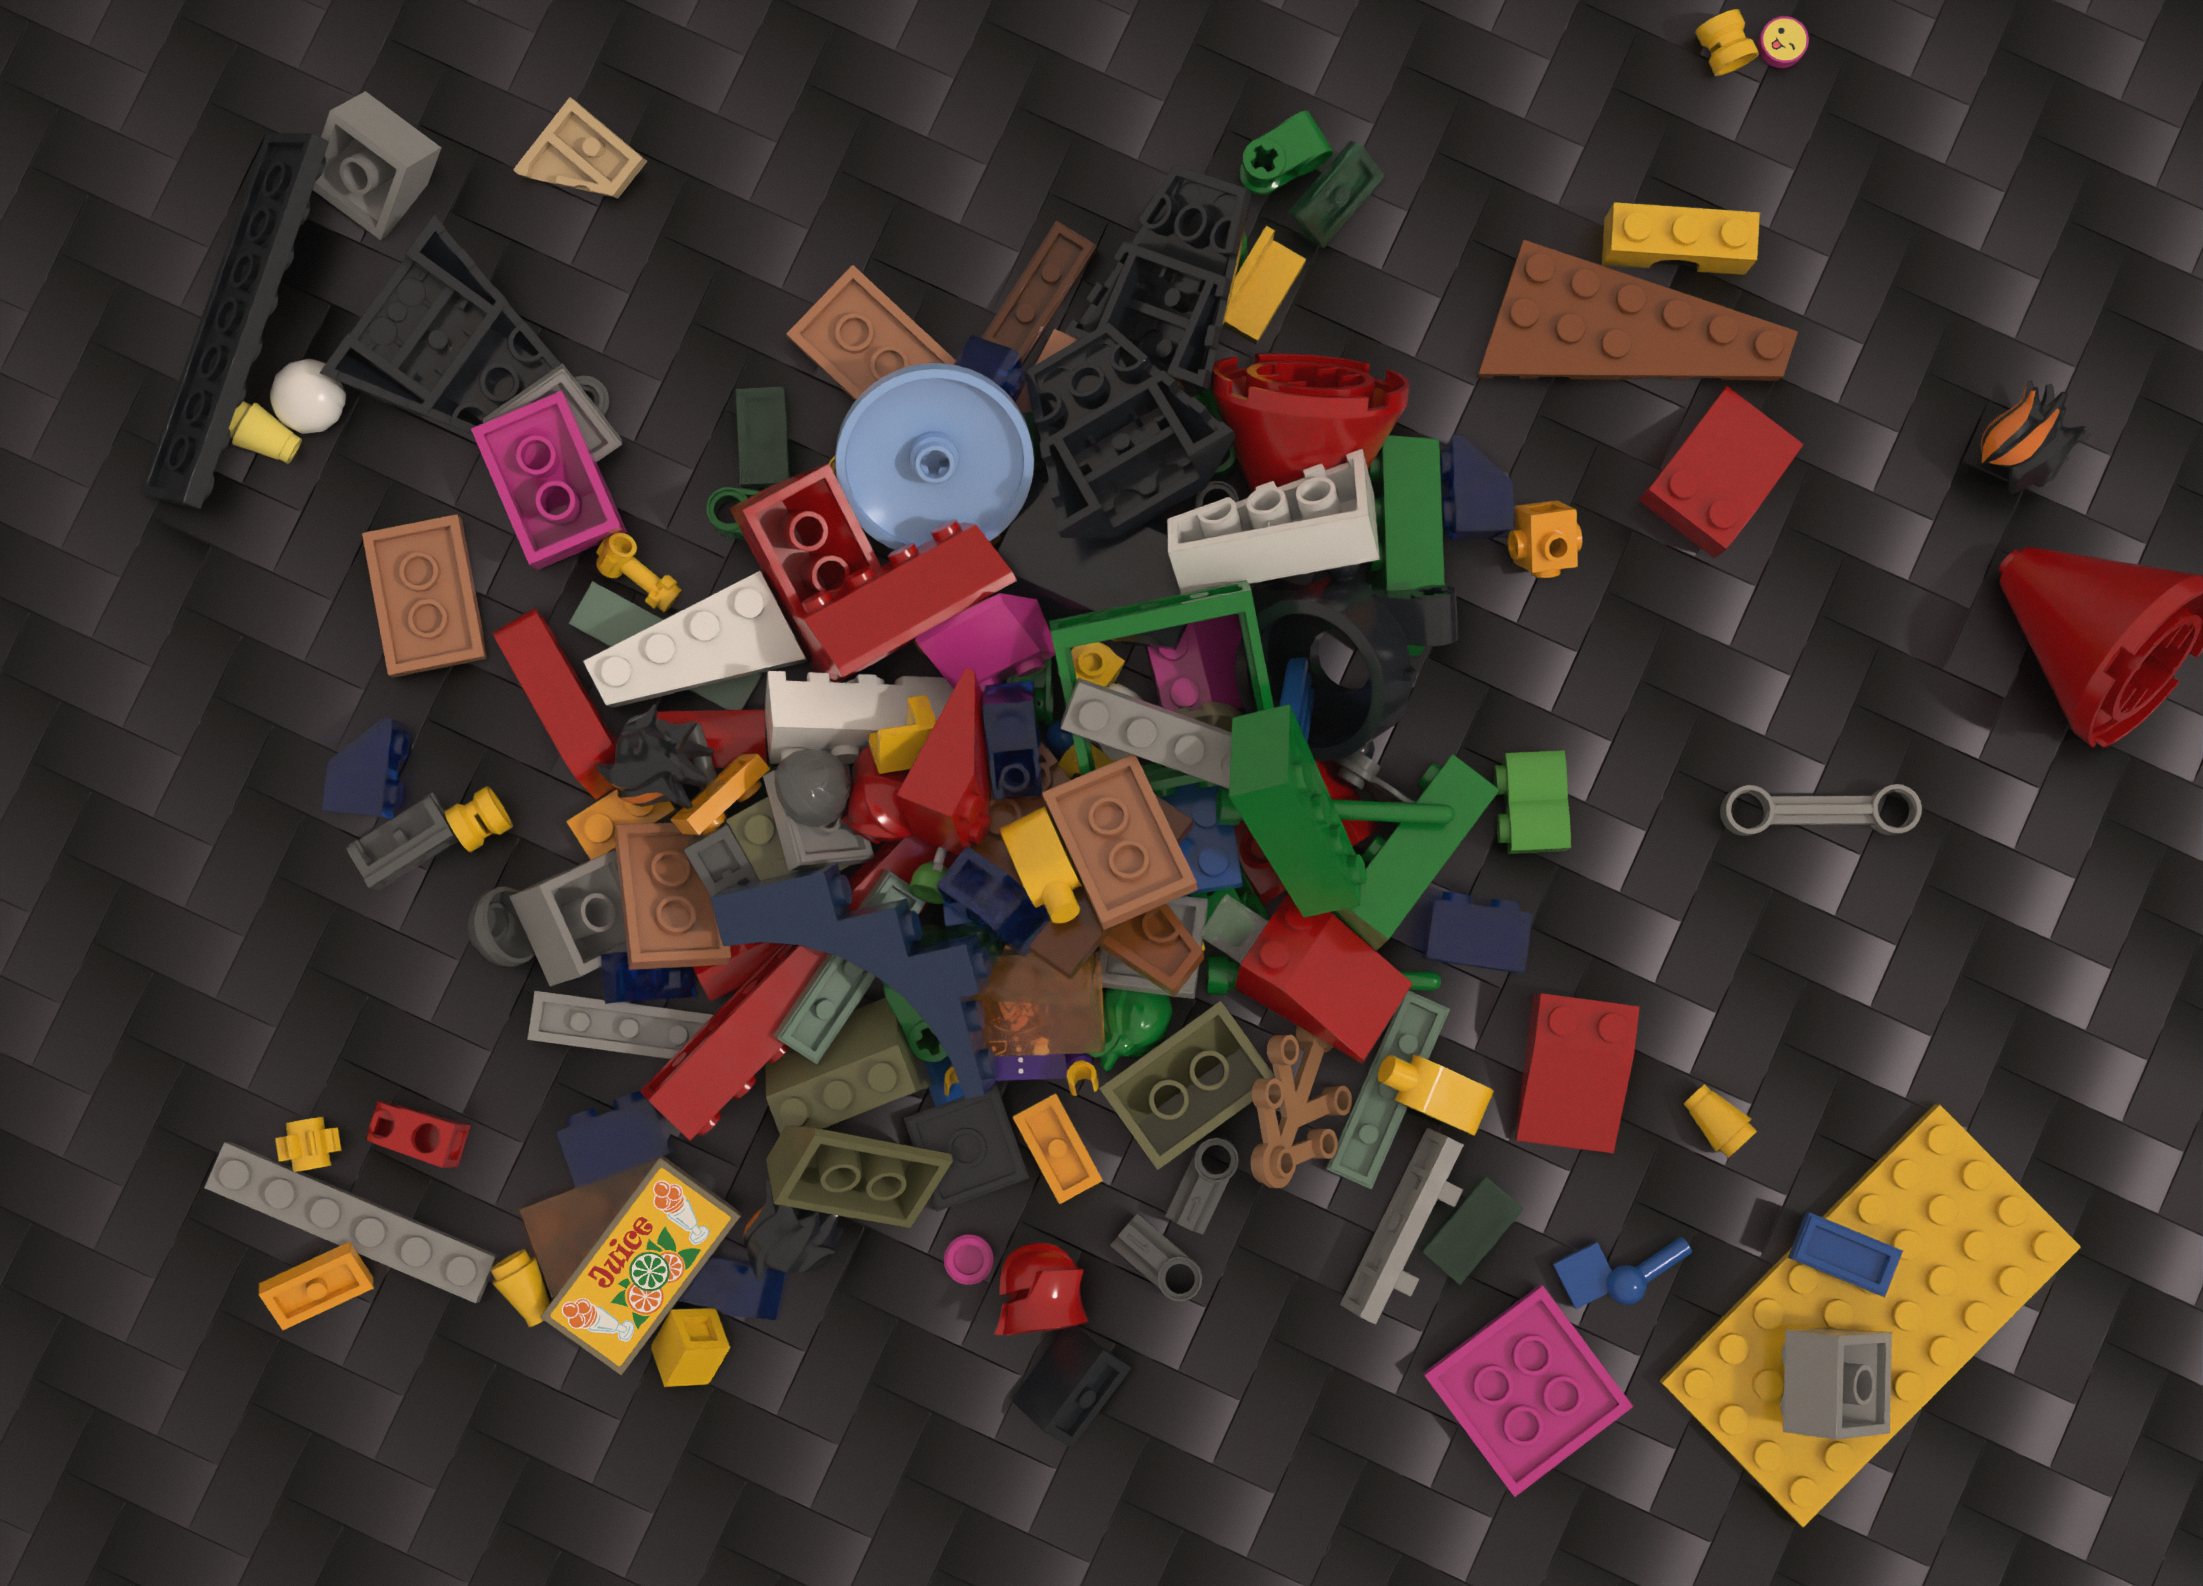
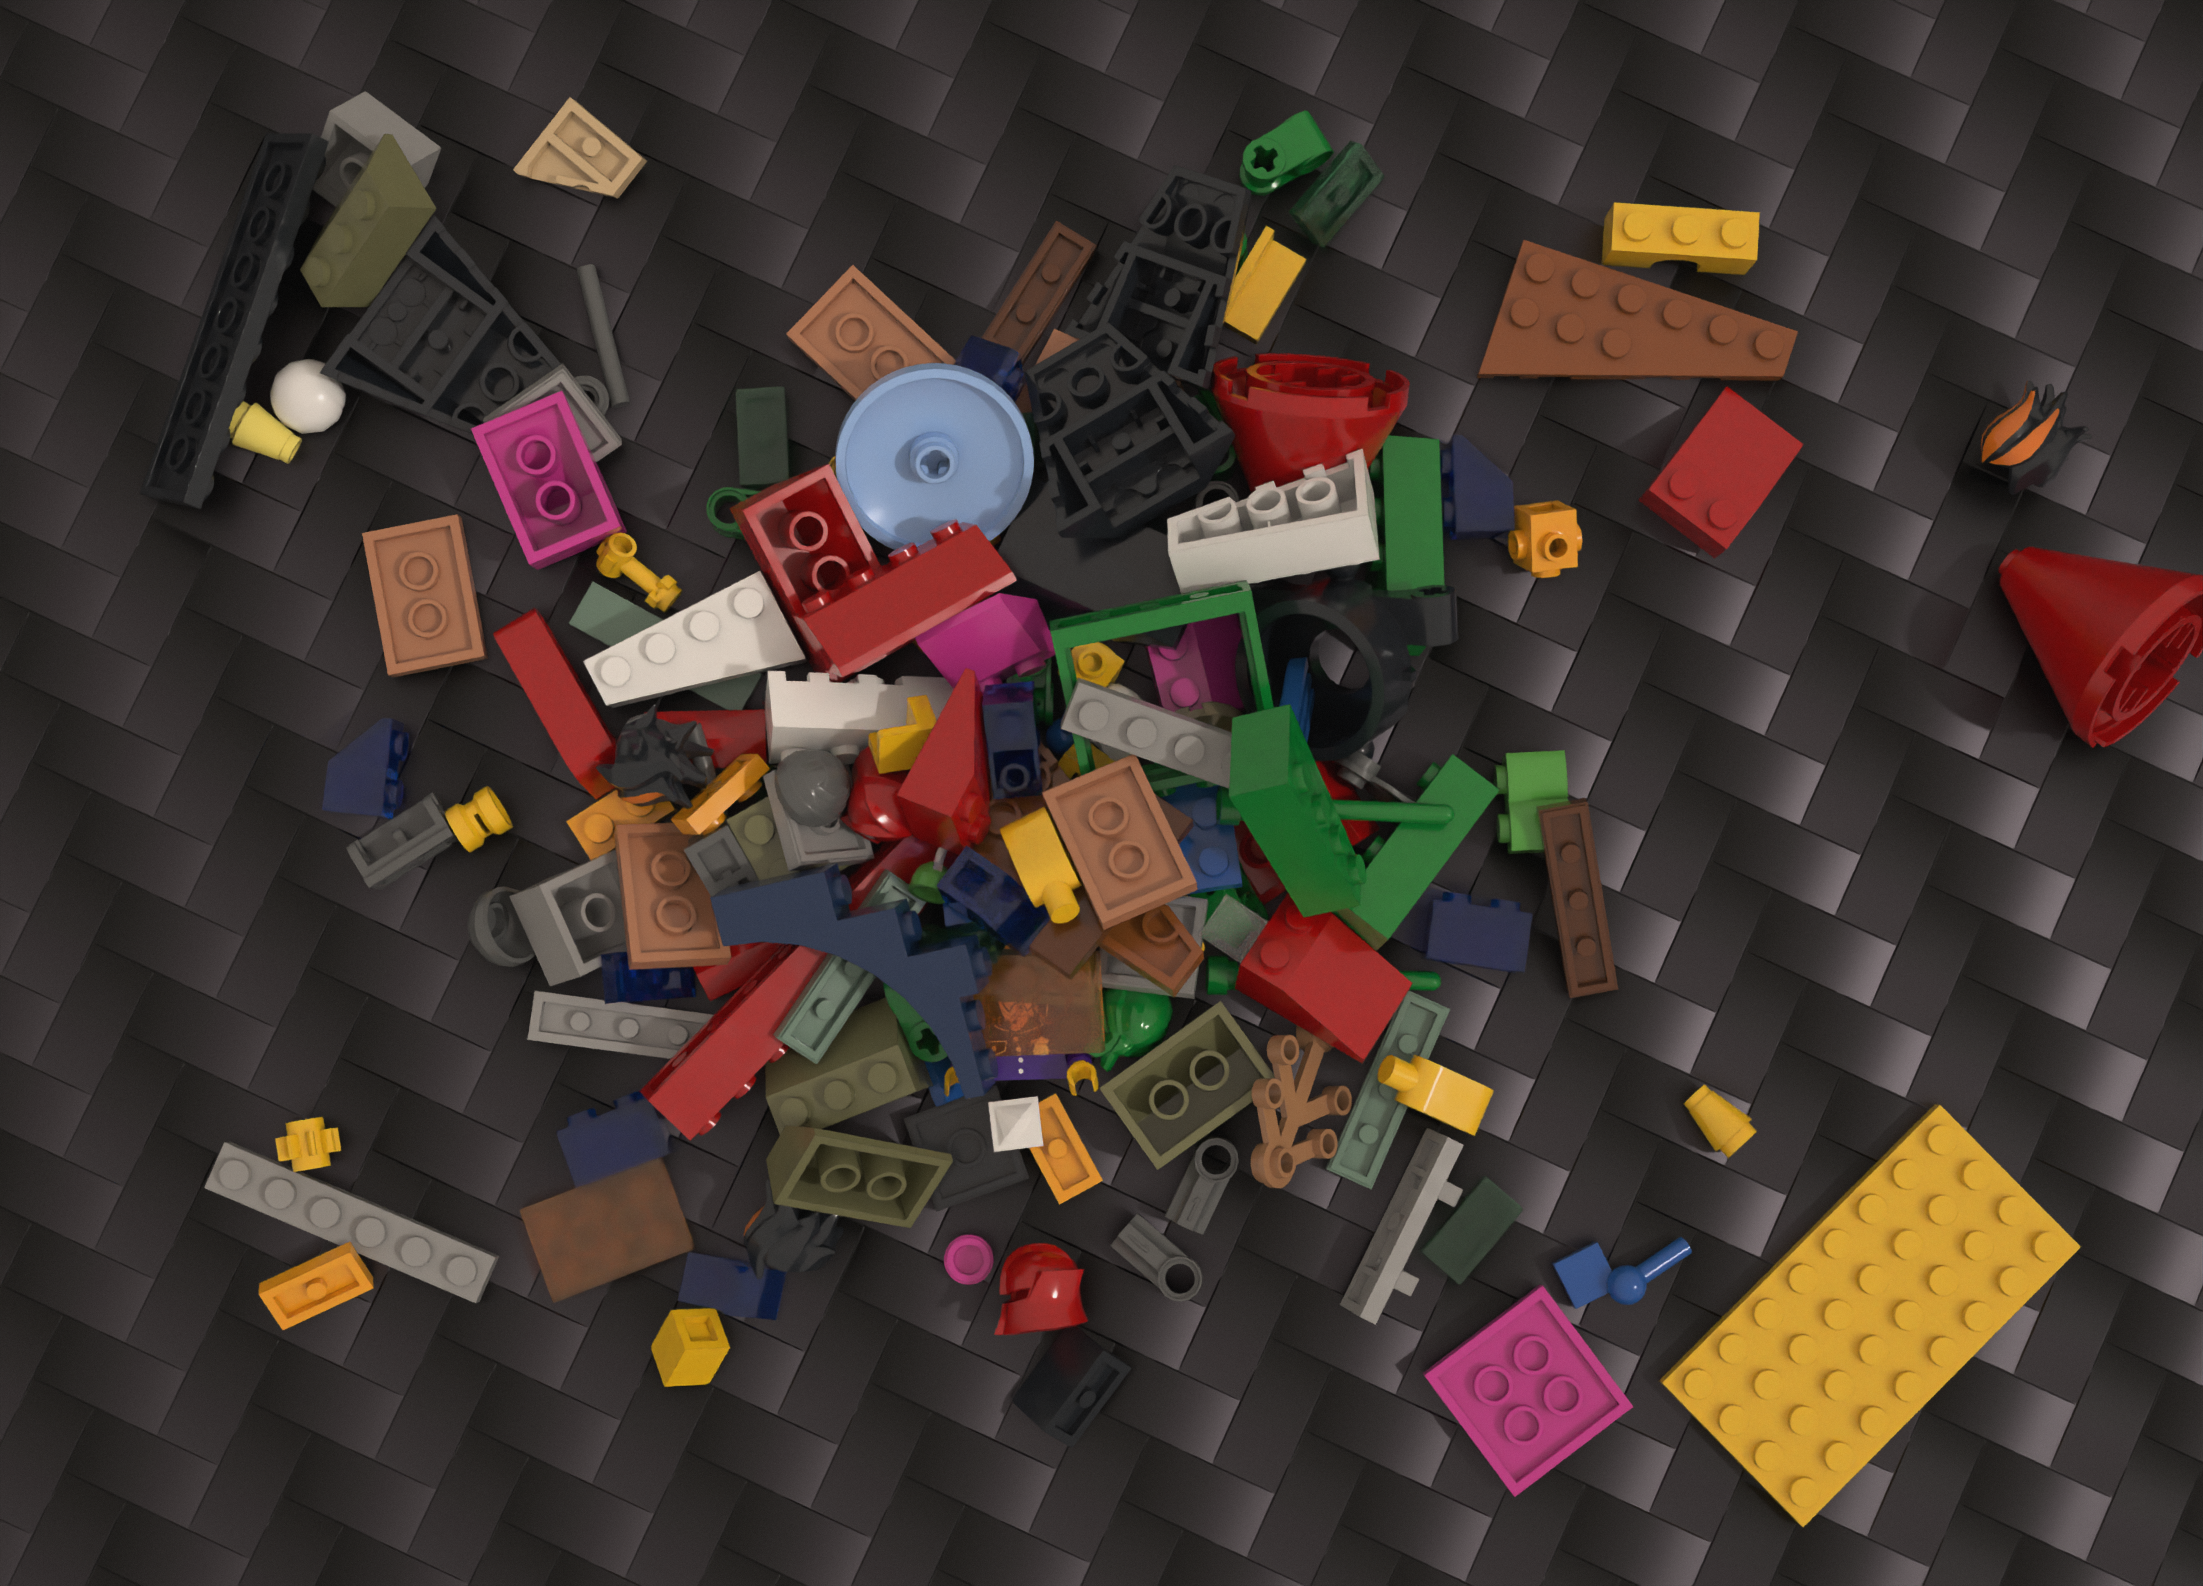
(368, 230): none -> olive slope
(418, 1134): red leg -> none
(522, 1285): yellow cone -> none
(603, 336): none -> dark grey bar
(641, 1265): tile -> none
(1015, 1124): none -> white tile
(1576, 1072): red slope -> none
(1577, 897): none -> reddish brown tile
(1727, 42): yellow wheel -> none
(1783, 42): light yellow tile -> none
(1821, 810): light grey piece -> none
(1836, 1382): light grey slope -> none
(1845, 1254): blue tile -> none

